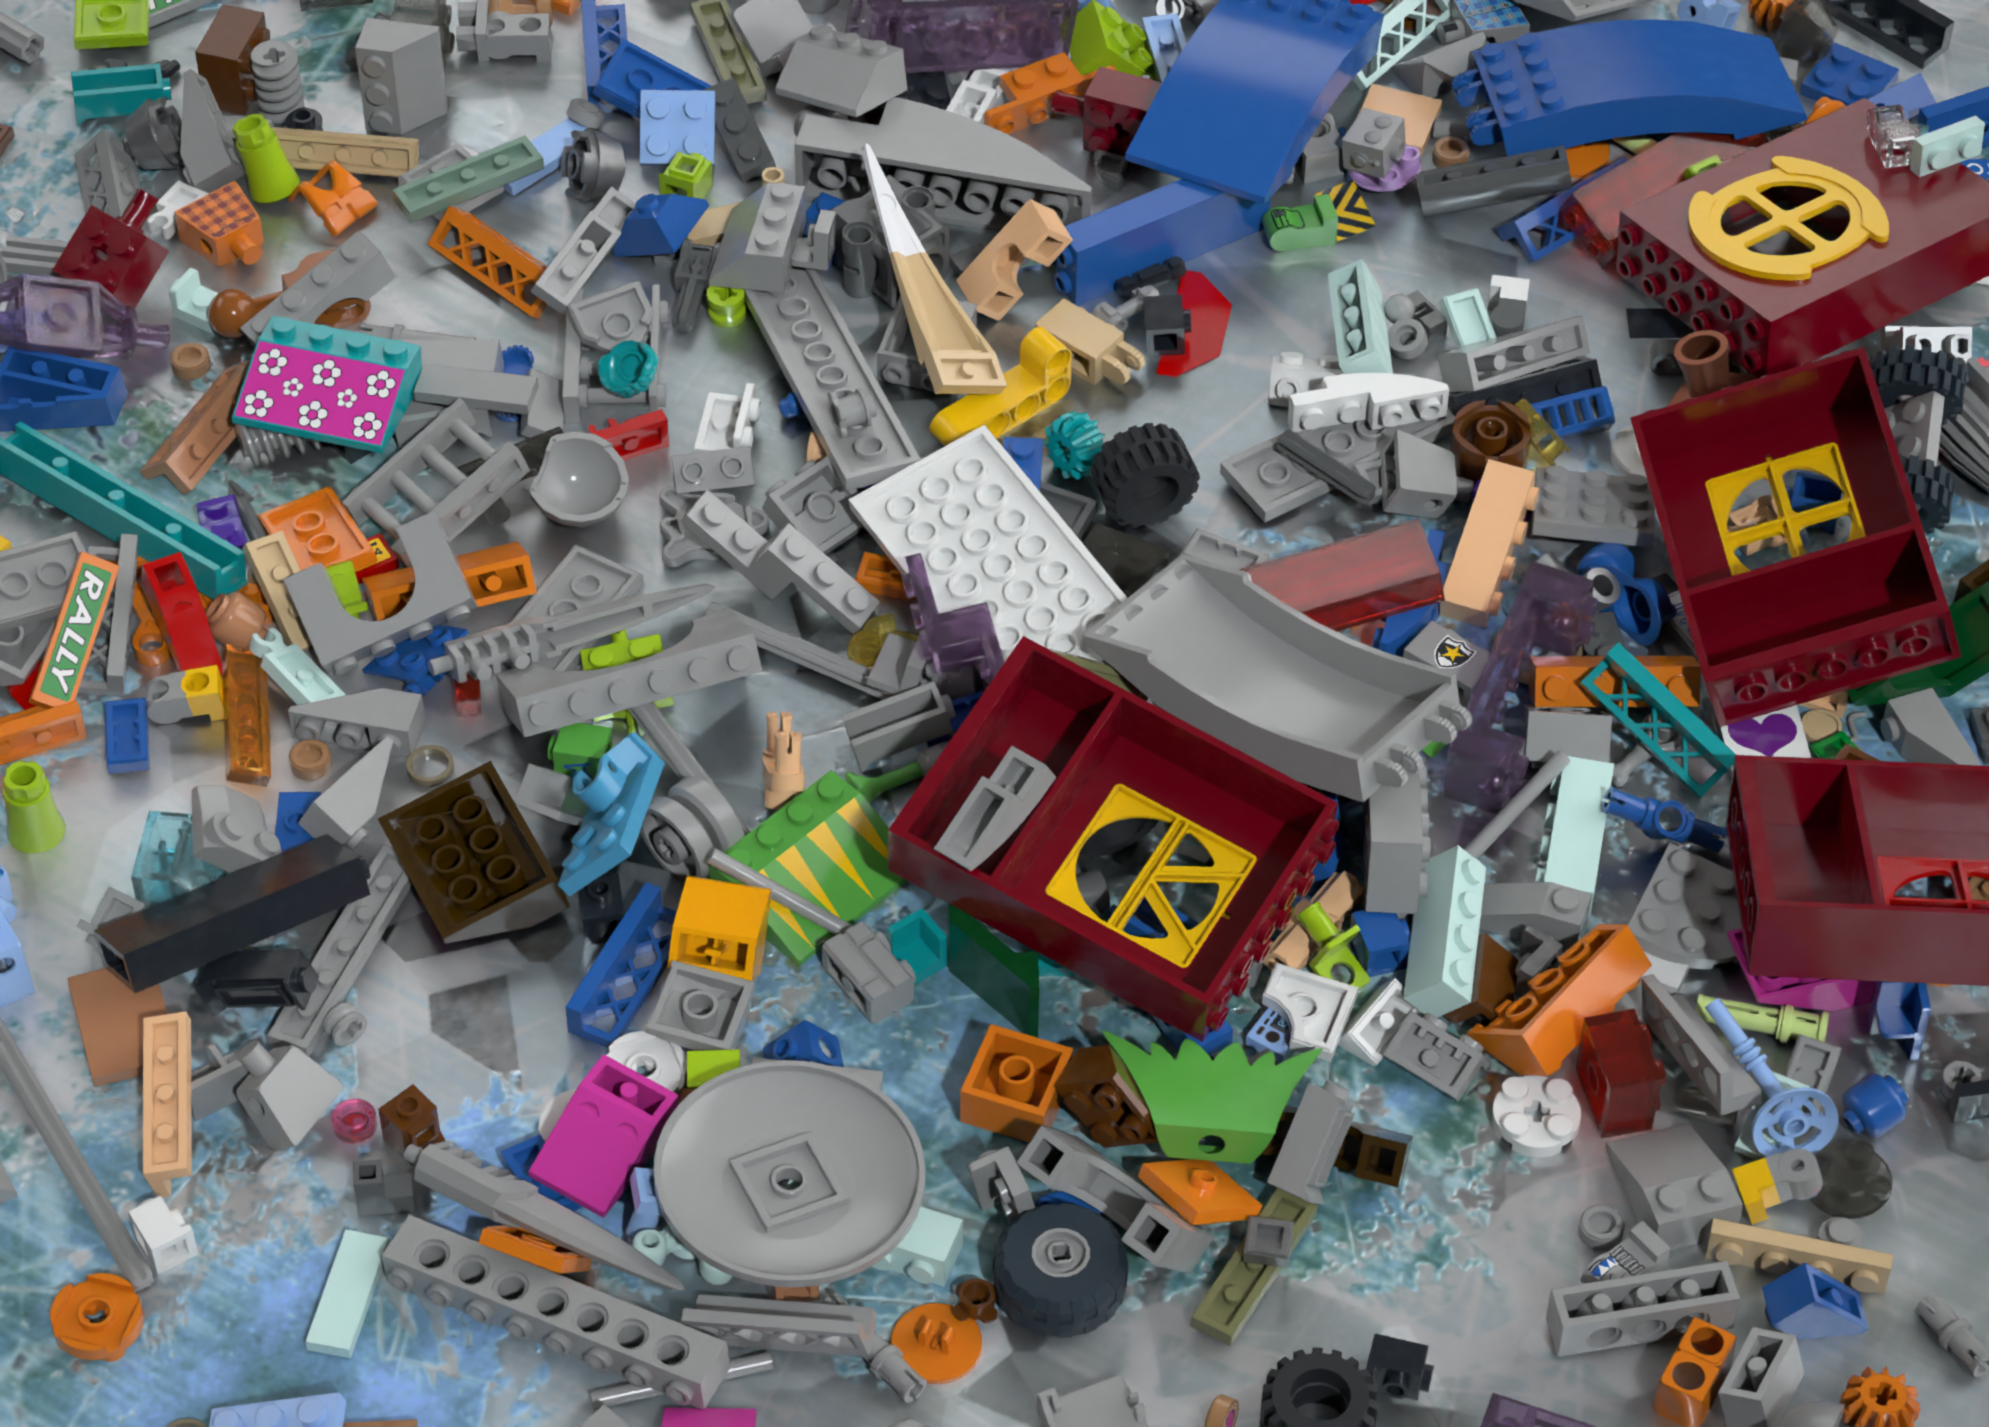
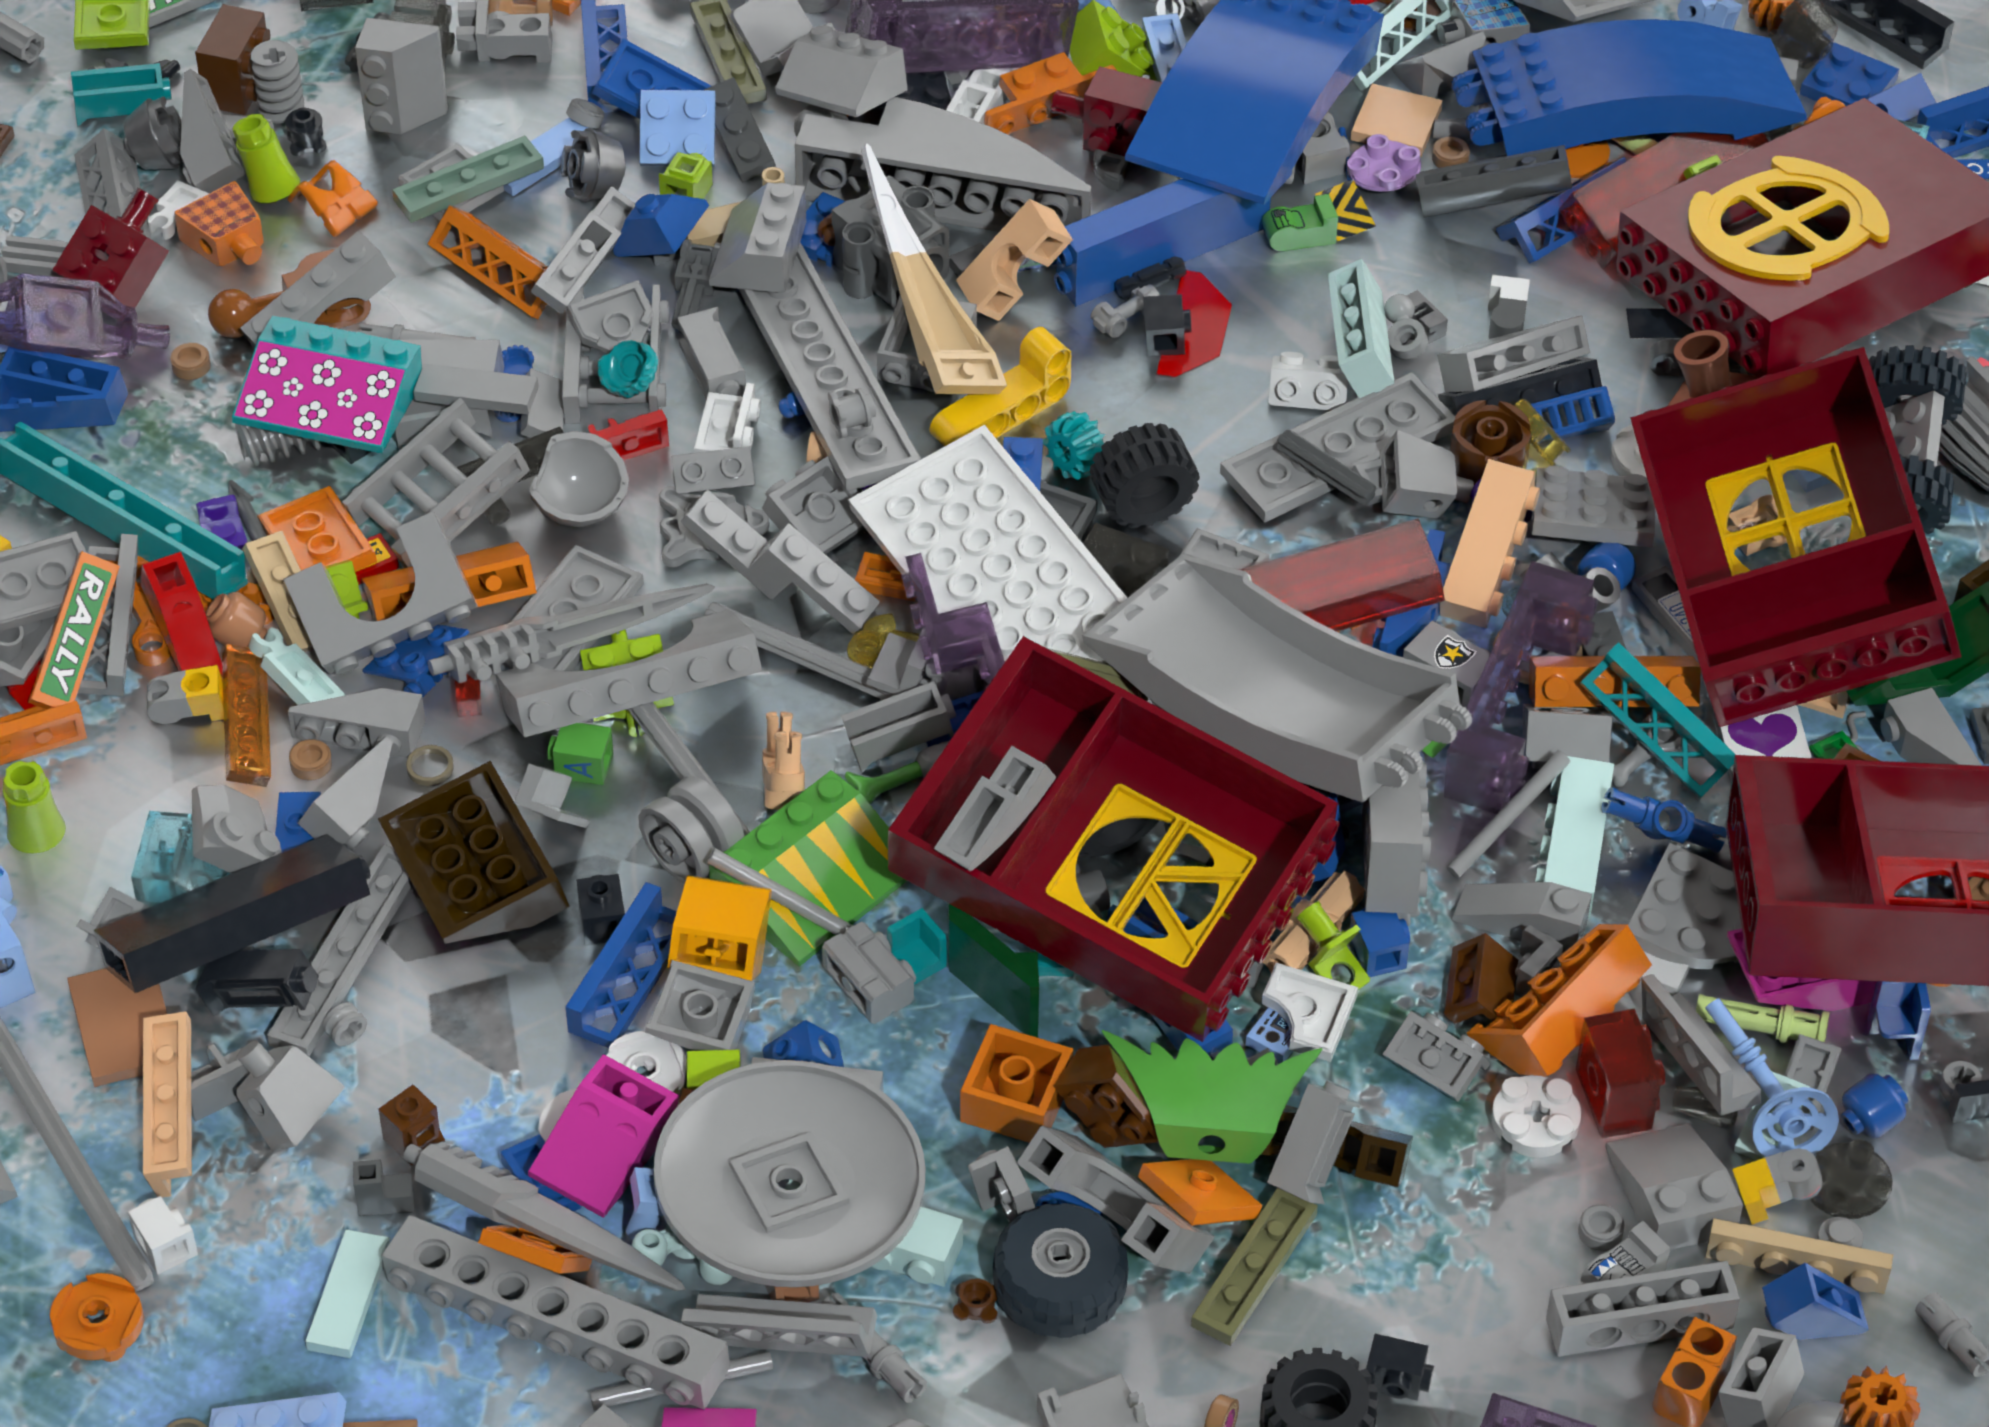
(127, 735): blue plate -> none
(191, 300): light aqua bracket -> none
(201, 433): nougat fence -> none
(352, 151): tan tile -> none
(354, 1121): clear pink tile -> none
(614, 811): dark azure plate -> none
(711, 354): none -> light grey window
(726, 306): lime wheel -> none
(818, 248): light grey bracket -> none
(938, 1343): orange piece -> none
(1095, 345): tan hinge -> none
(1268, 1241): flat silver tile -> none
(1374, 143): light grey head -> none
(1377, 1023): white slope -> none
(1378, 397): white slope -> none
(1446, 934): light aqua brick -> none
(1467, 317): light aqua tile -> none
(1641, 607): blue piece -> none
(1811, 492): blue window -> none
(1820, 724): tan piece -> none
(1890, 131): clear leg -> none
(1947, 146): light aqua plate -> none
(1953, 340): hips -> none

